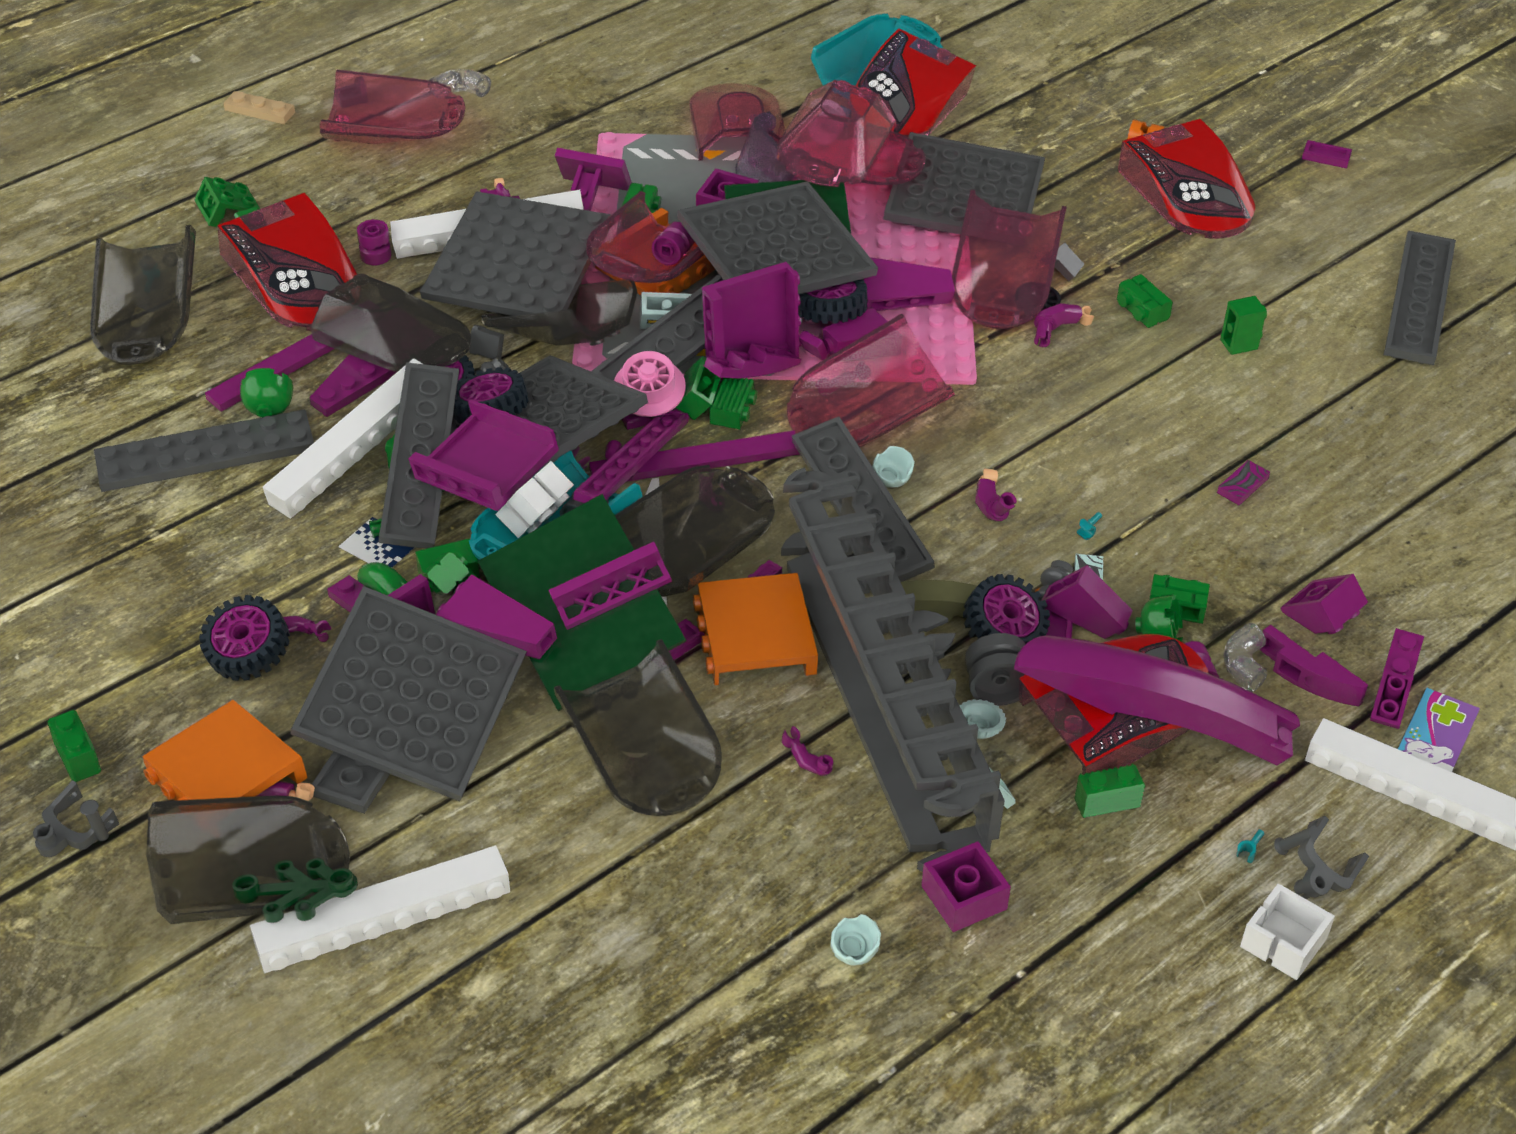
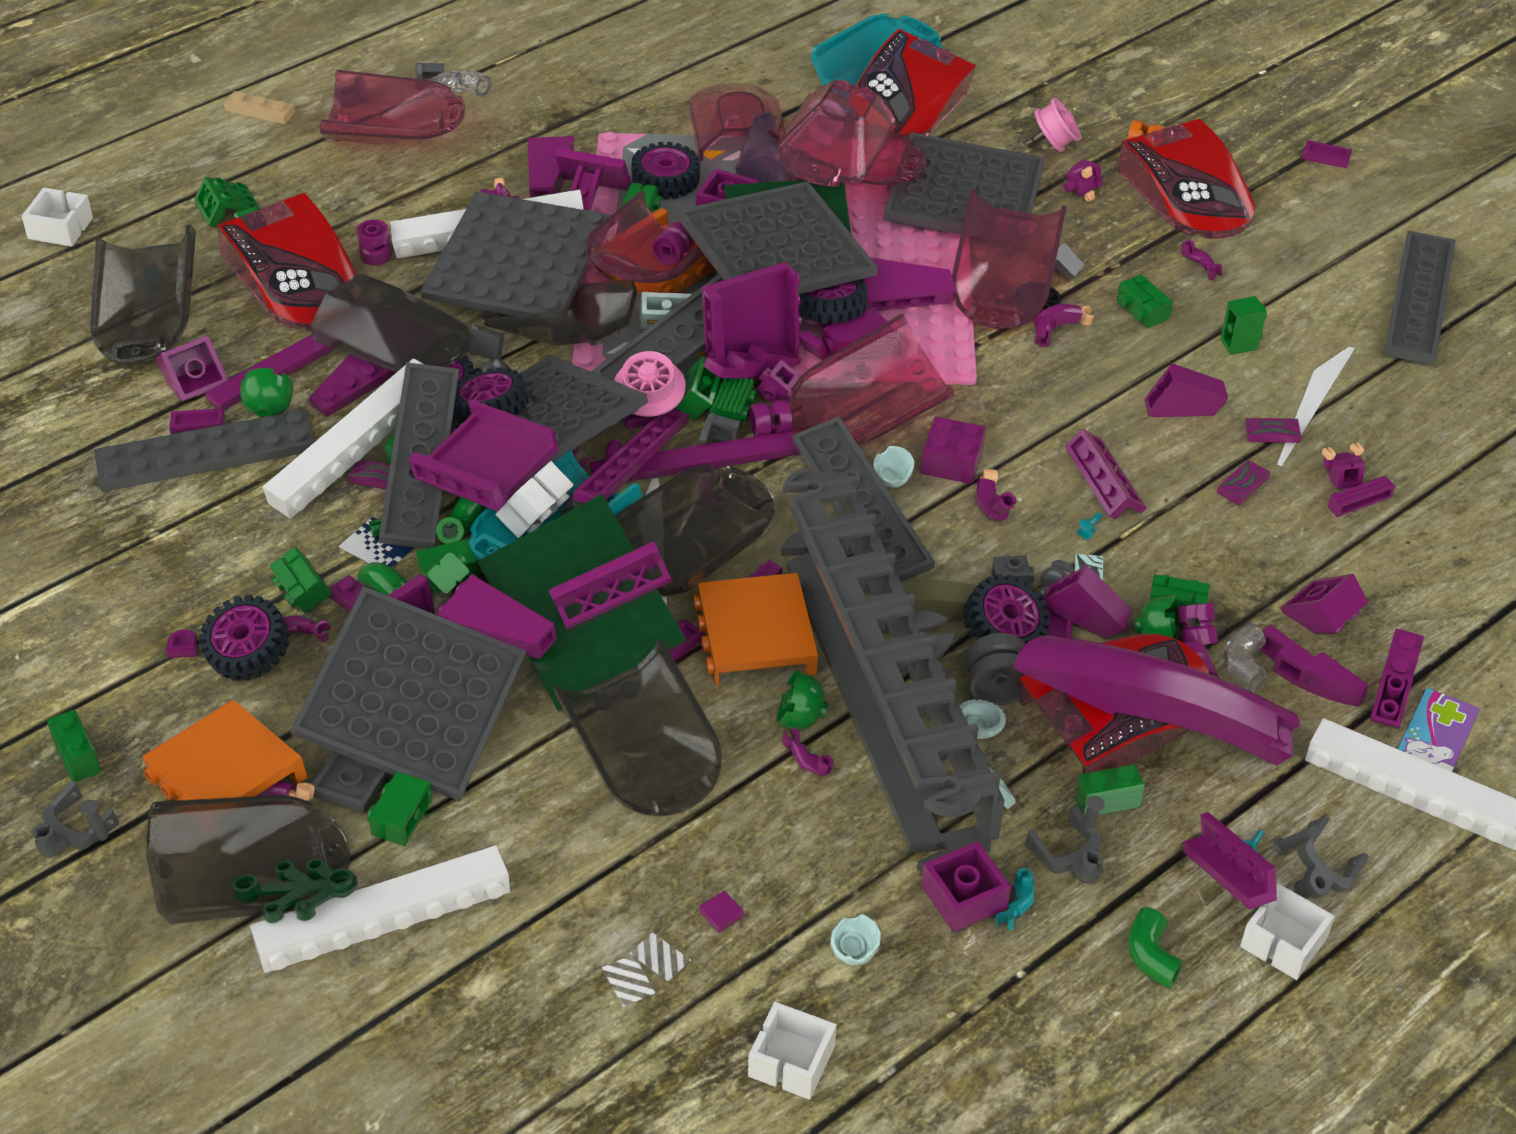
(49, 218): none -> white piece
(182, 644): none -> magenta tile
(191, 368): none -> magenta slope
(195, 419): none -> magenta tile
(299, 580): none -> green brick
(370, 474): none -> magenta tile
(400, 808): none -> green brick
(428, 70): none -> dark grey tile
(459, 521): none -> green cylinder
(544, 171): none -> magenta slope
(628, 980): none -> sticker
(660, 956): none -> clear sticker
(667, 167): none -> black wheel
(719, 429): none -> dark grey tile
(721, 911): none -> magenta tile
(761, 419): none -> magenta wheel
(777, 382): none -> magenta brick
(795, 1052): none -> white piece
(802, 702): none -> green cylinder
(953, 450): none -> magenta brick
(1014, 566): none -> dark grey brick
(1023, 898): none -> teal arm
(1056, 125): none -> bright pink wheel
(1083, 178): none -> magenta piece
(1086, 861): none -> dark grey piece
(1103, 474): none -> magenta fence
(1147, 951): none -> green cylinder
(1185, 393): none -> magenta slope
(1193, 253): none -> magenta arm
(1206, 632): none -> magenta wheel
(1232, 863): none -> magenta fence
(1272, 430): none -> magenta tile
(1318, 387): none -> white sticker
(1344, 468): none -> magenta piece
(1361, 496): none -> magenta piece

